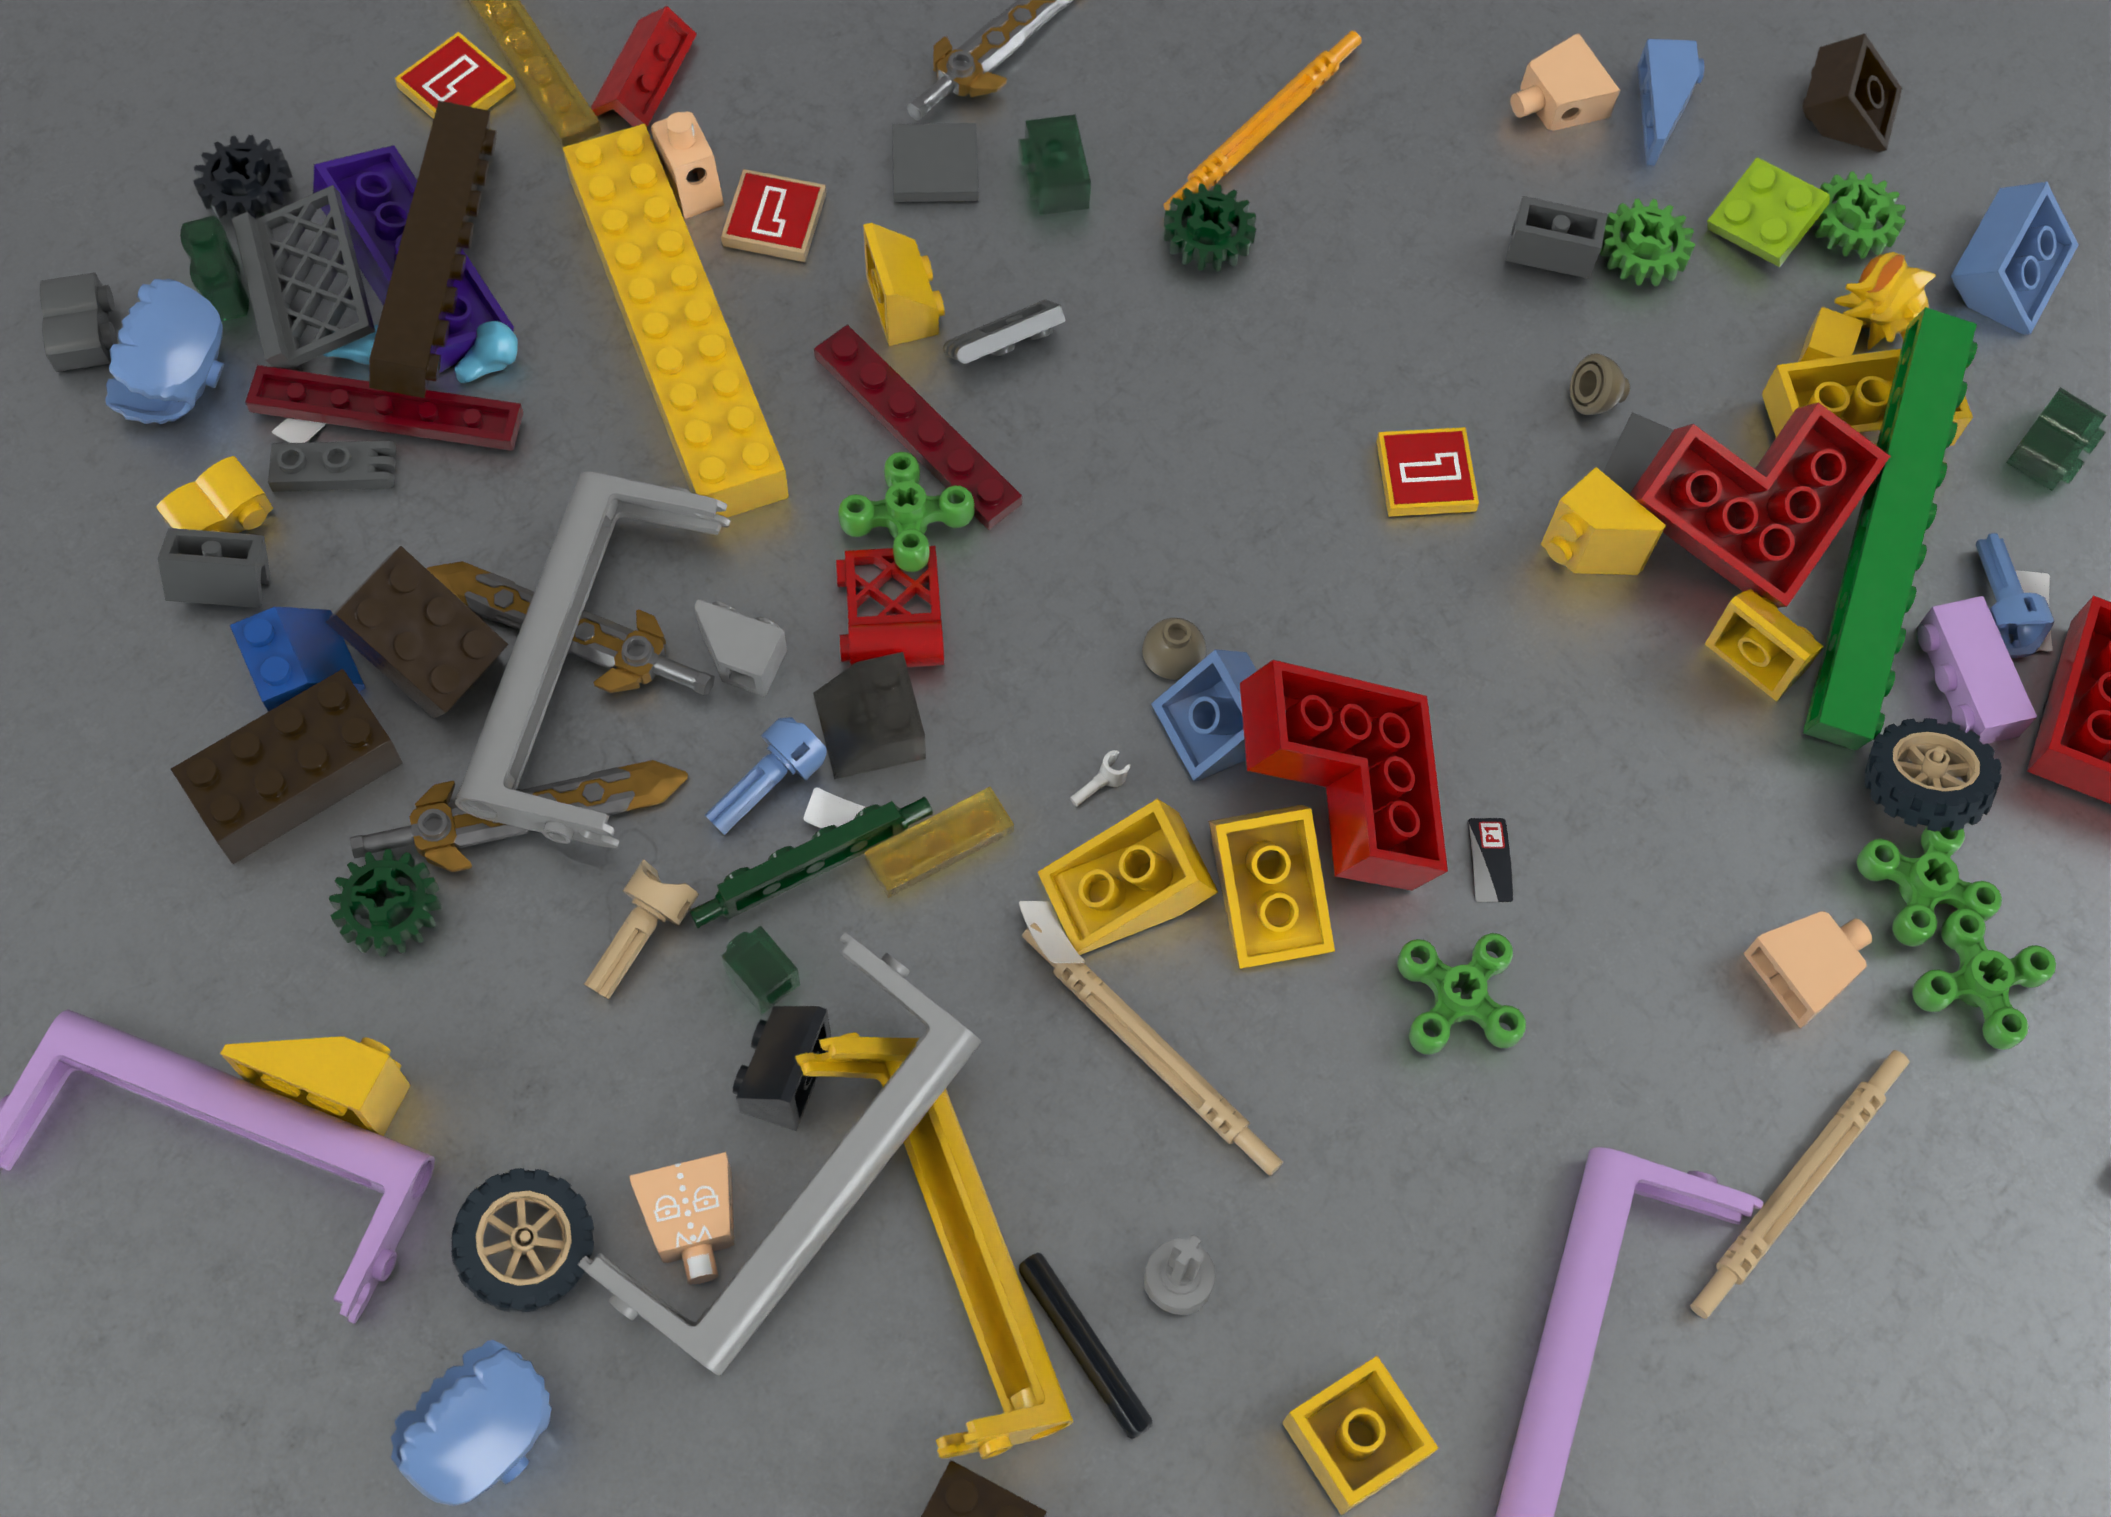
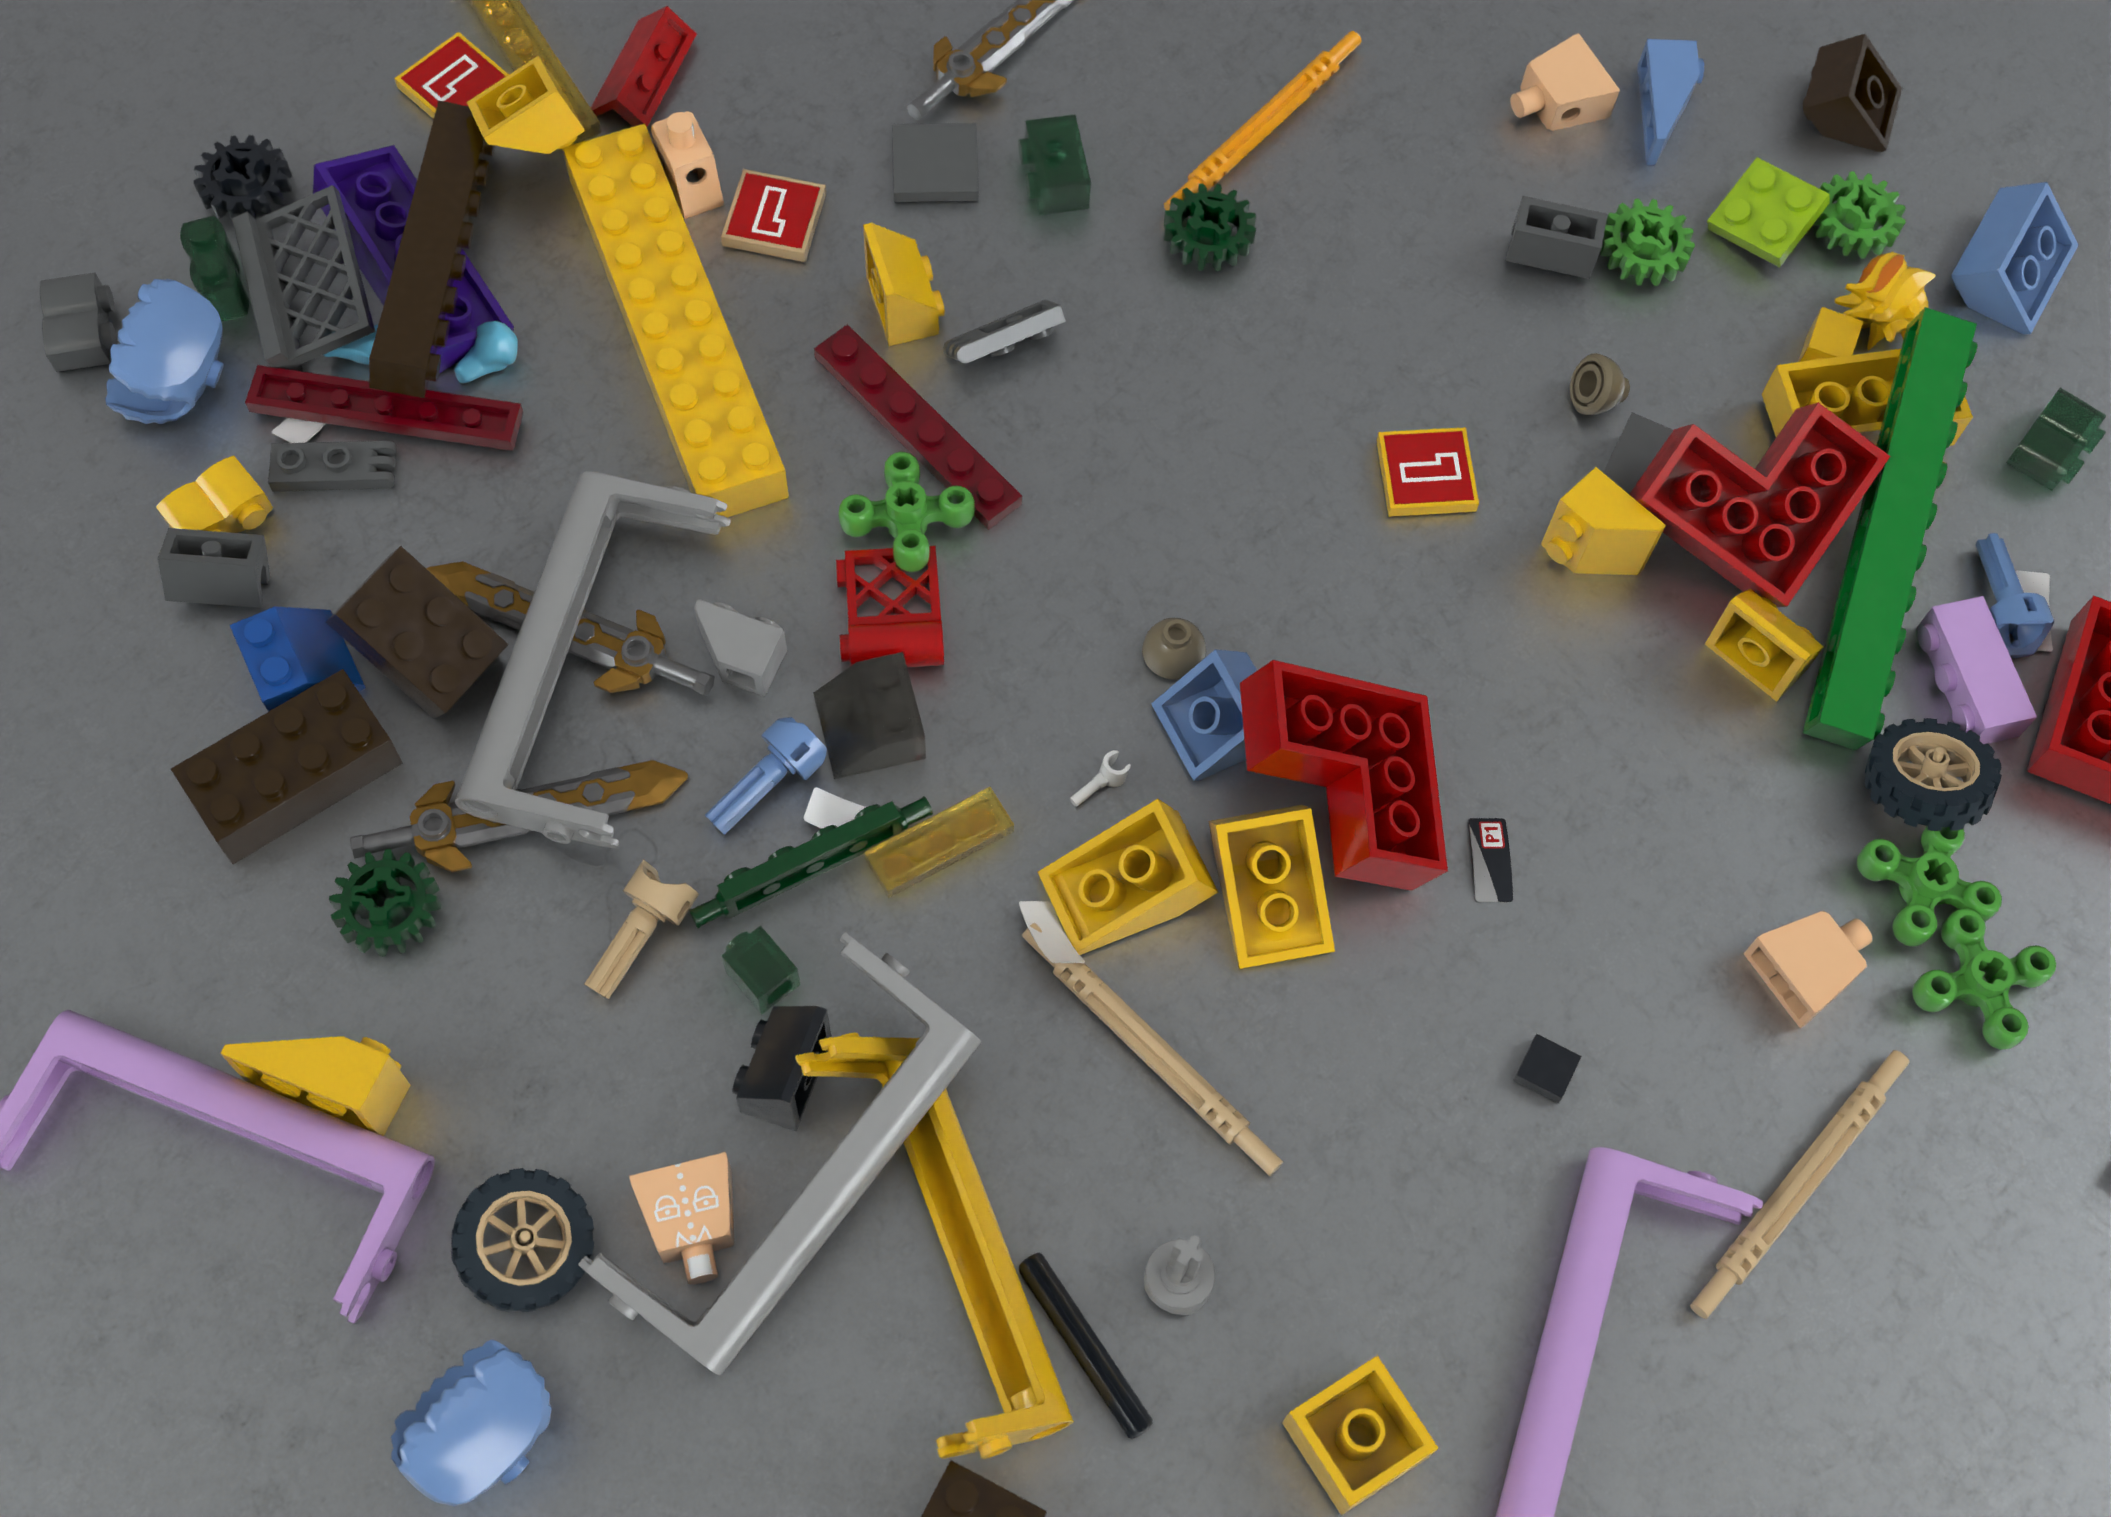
(526, 111): none -> yellow slope
(1472, 981): bright green gear -> none
(1547, 1068): none -> black tile

